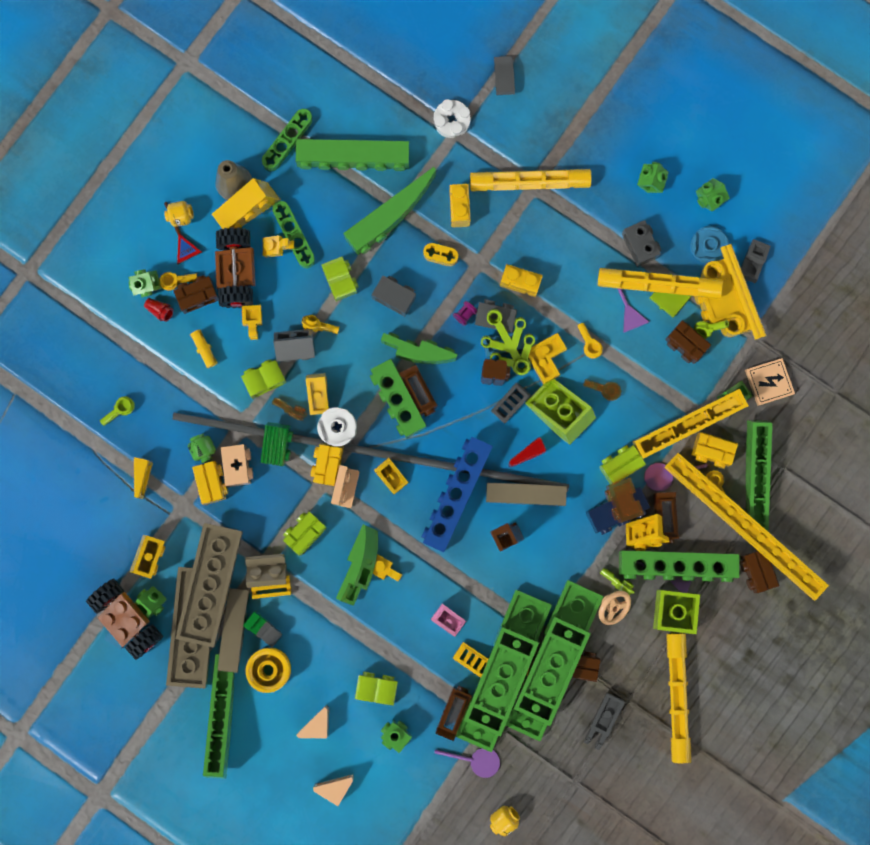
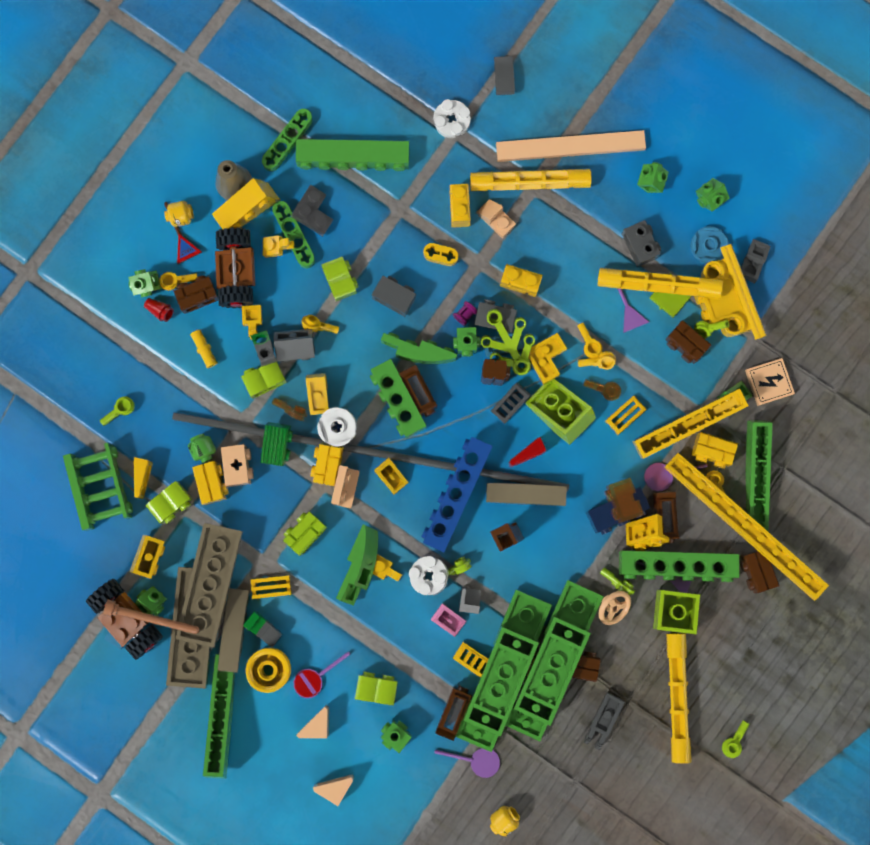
(78, 483): none -> bright green fence
(112, 608): none -> nougat piece
(169, 503): none -> lime brick
(264, 350): none -> dark grey leg
(266, 570): dark tan bracket -> none
(308, 212): none -> flat silver plate
(309, 682): none -> piece
(387, 216): bright green slope -> none
(439, 577): none -> white plate
(461, 565): none -> lime plate
(468, 335): none -> bright green brick
(470, 600): none -> light grey panel
(494, 216): none -> light nougat slope
(570, 146): none -> light nougat tile
(605, 360): none -> yellow plate
(613, 426): none -> yellow tile
(622, 465): lime brick -> none
(731, 747): none -> lime plate

